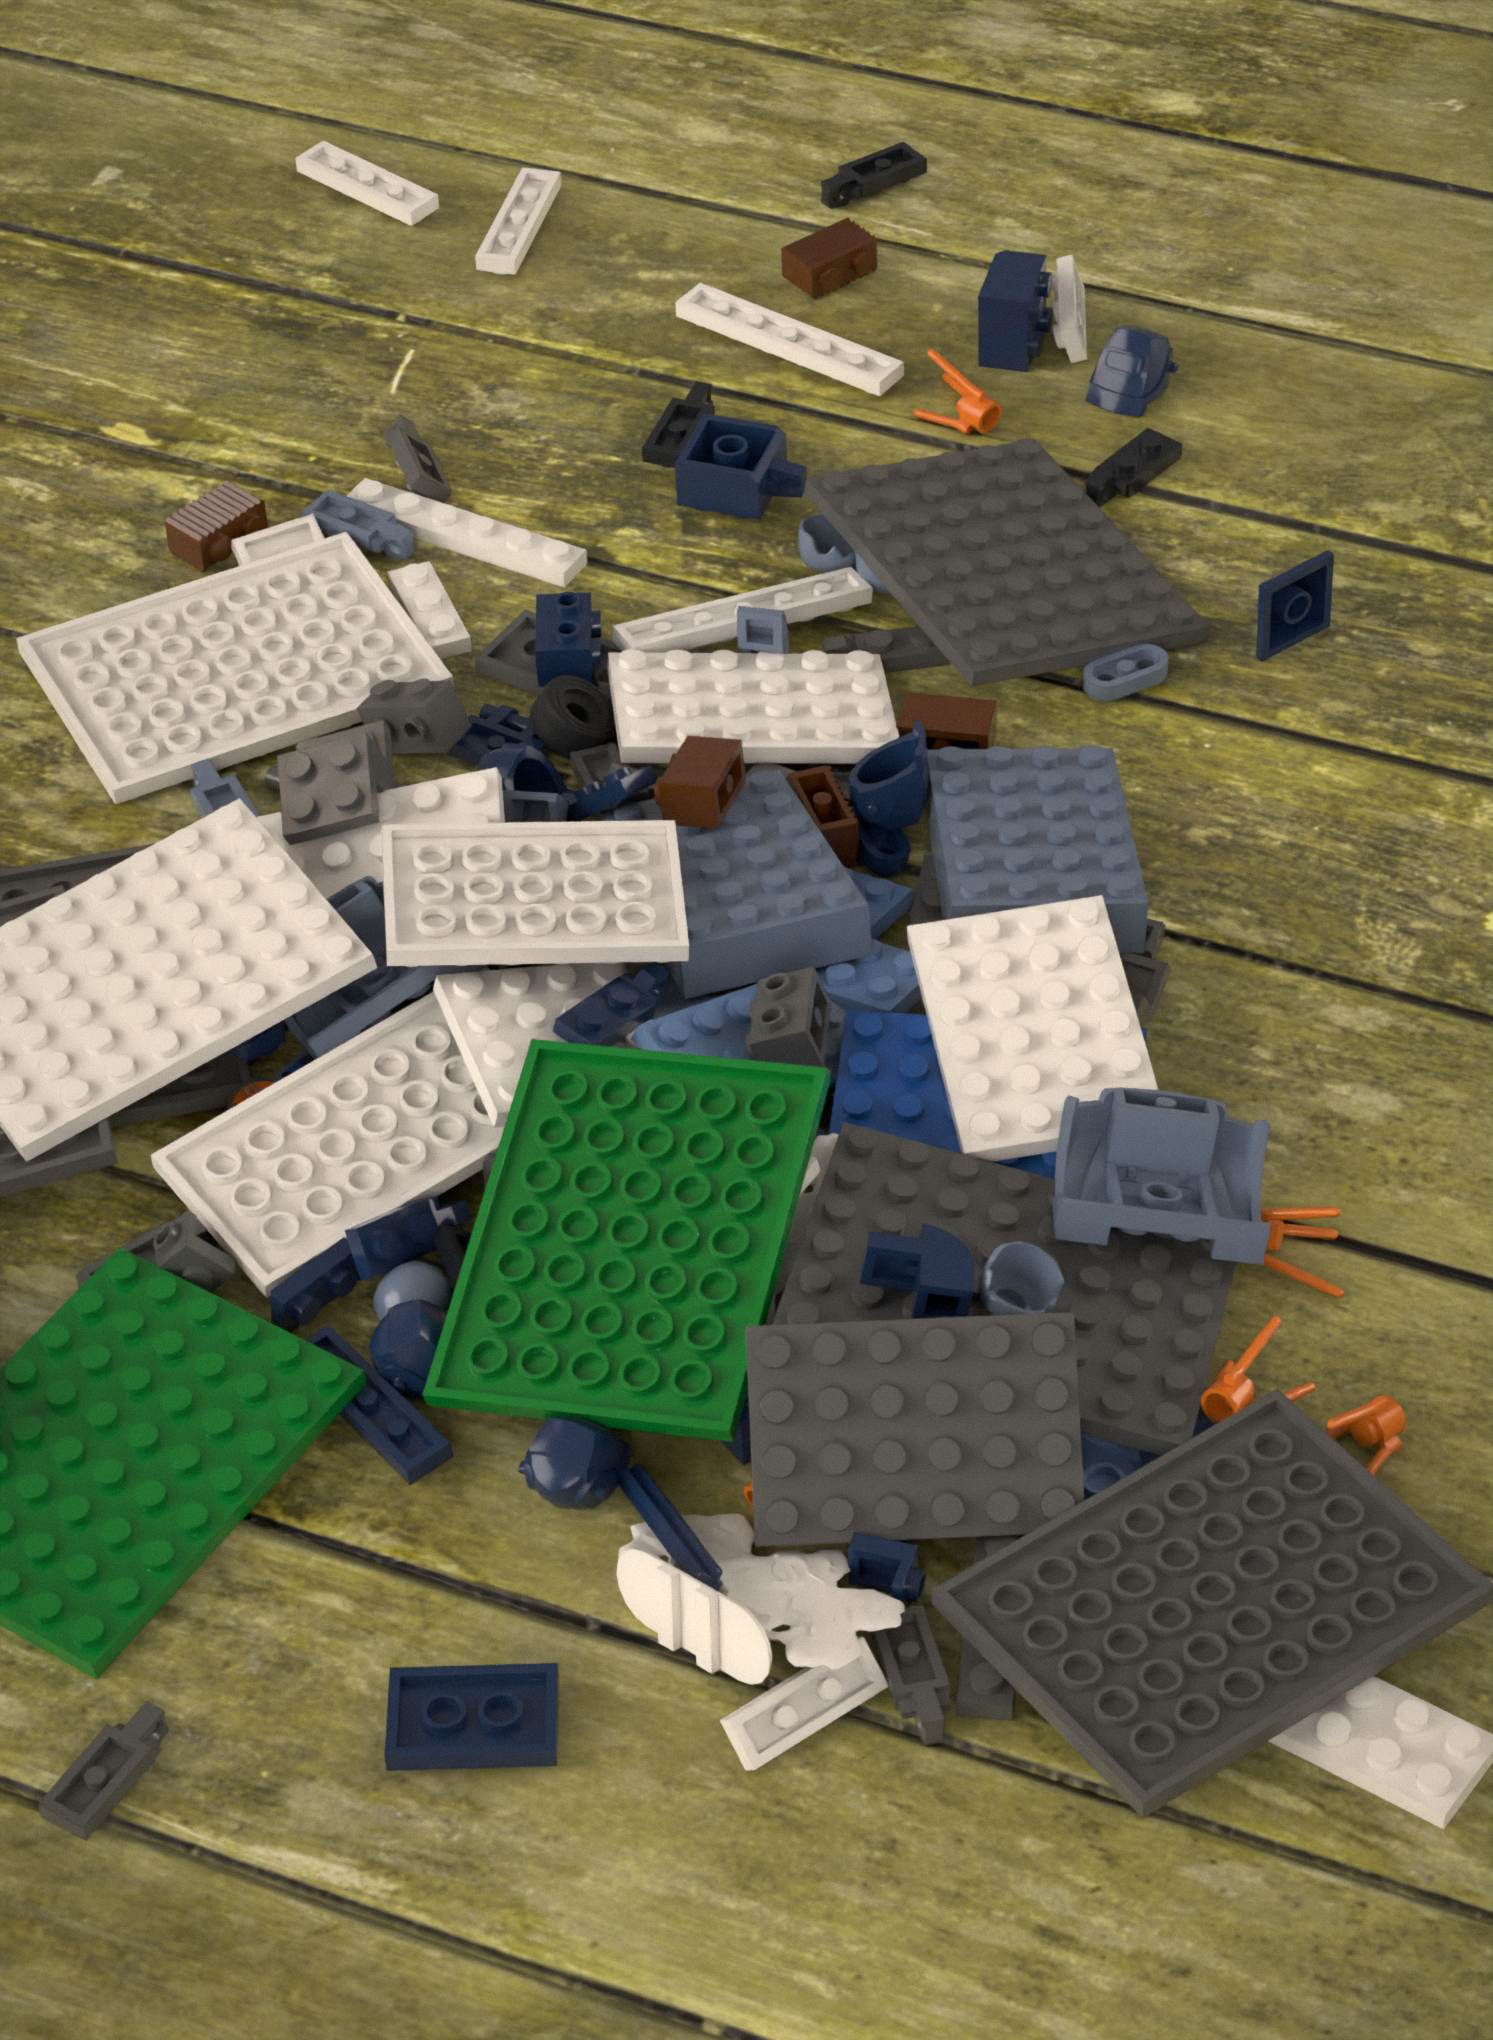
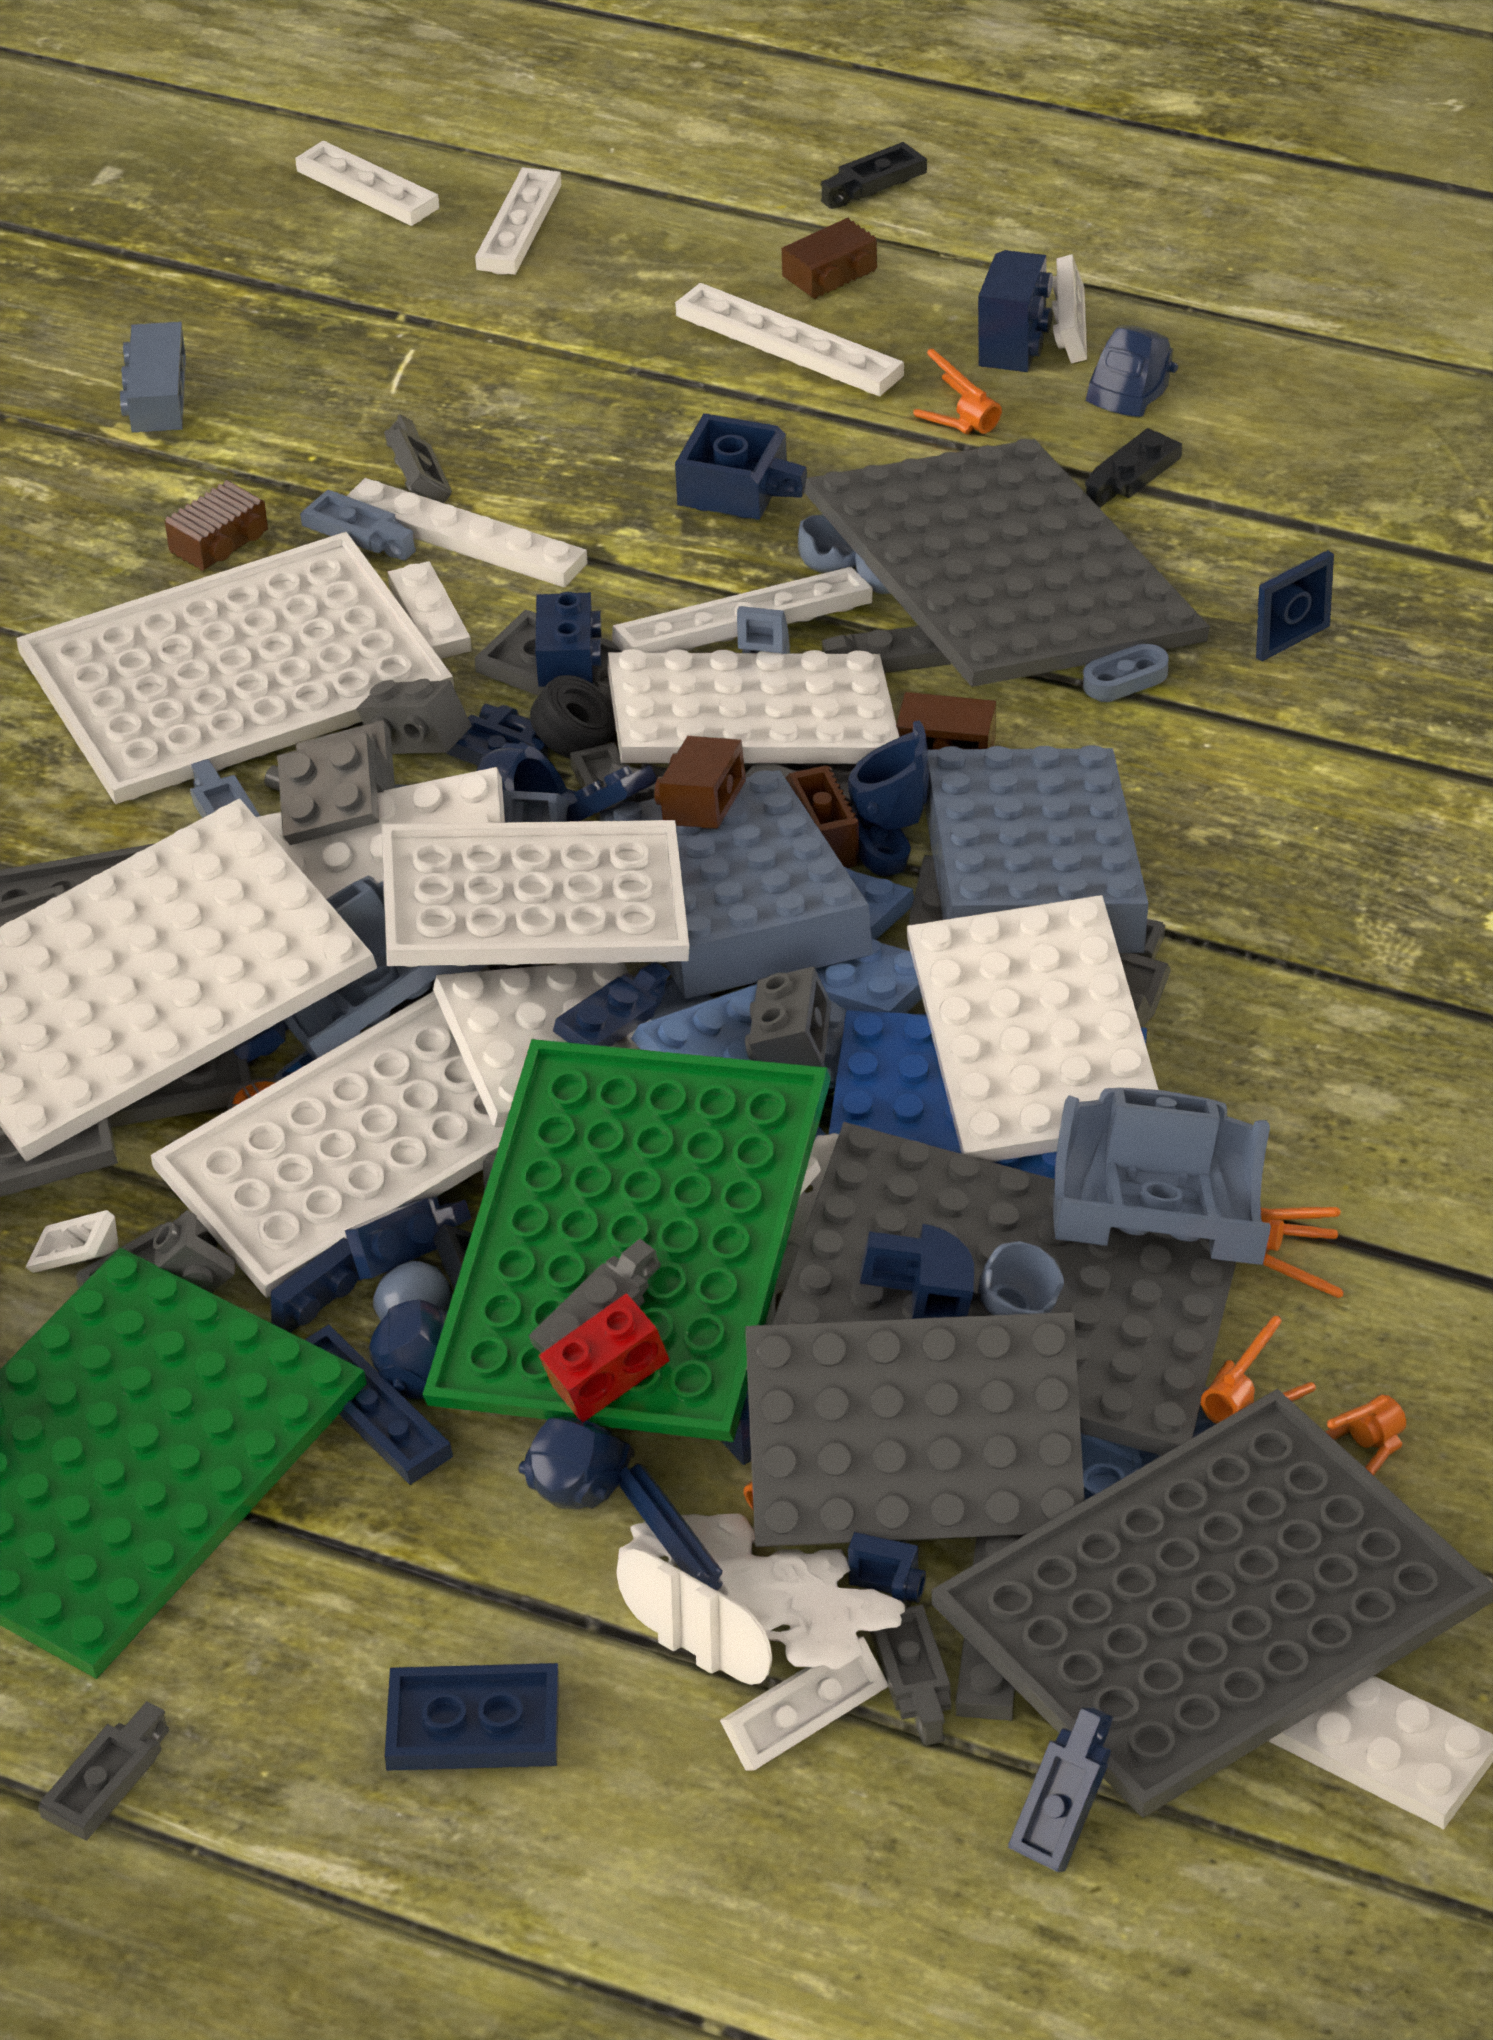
(74, 1241): none -> white slope
(154, 377): none -> sand blue brick
(276, 539): white tile -> none
(598, 1291): none -> dark grey hinge
(604, 1357): none -> red brick
(677, 425): black hinge -> none
(1063, 1791): none -> hinge

